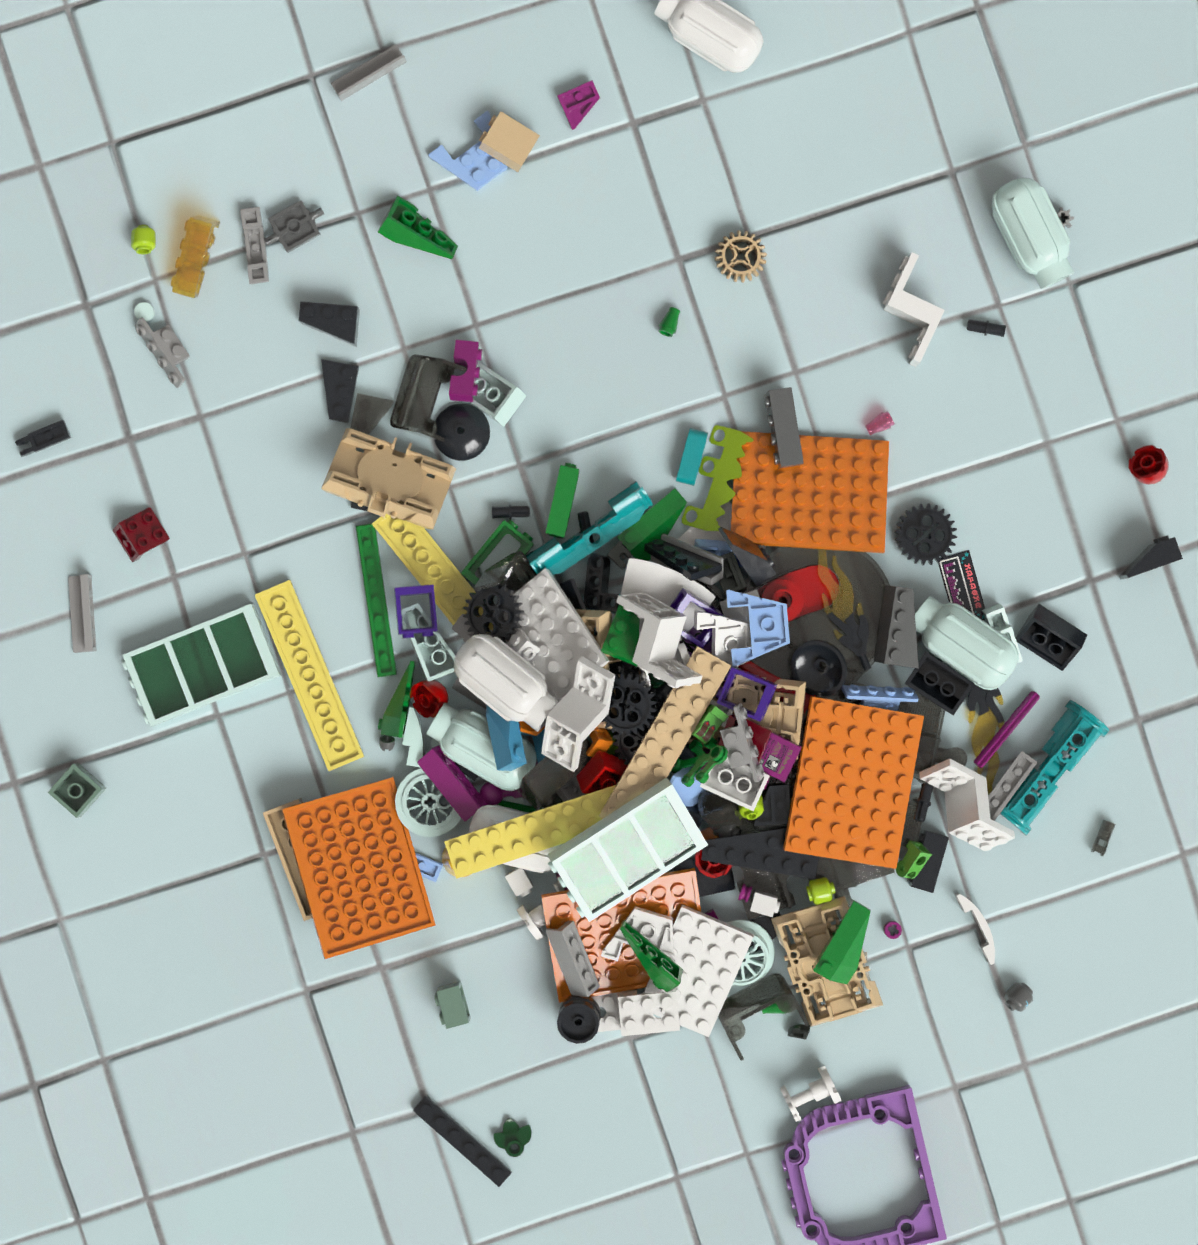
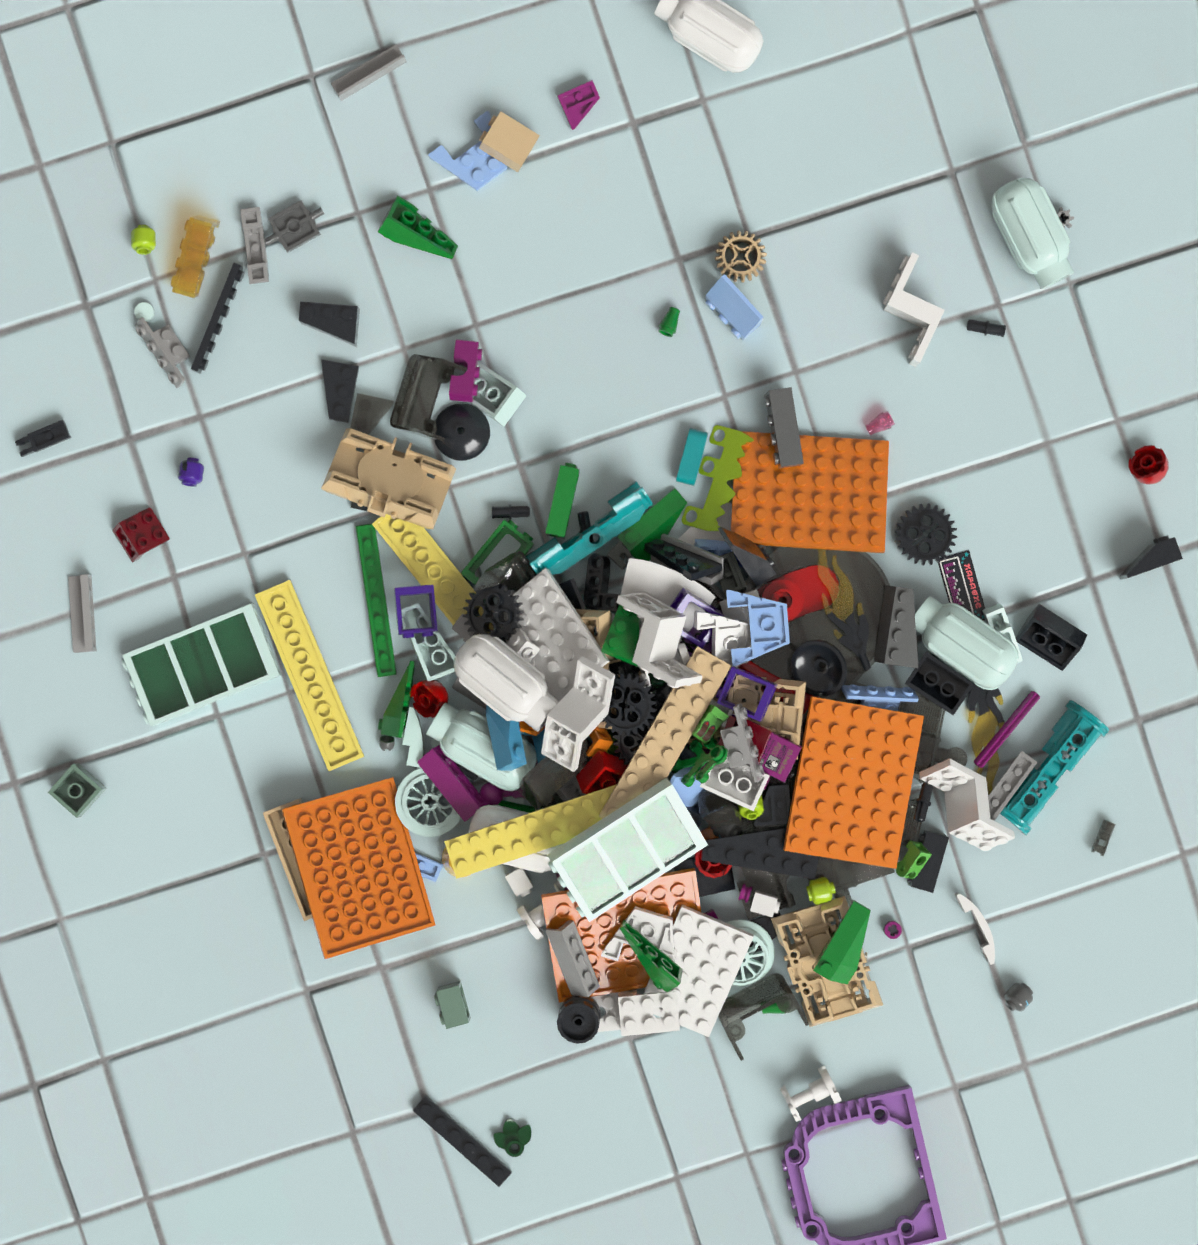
(190, 472): none -> dark purple head
(221, 310): none -> black plate
(733, 308): none -> light blue slope
(799, 1031): pearl dark grey tile -> none

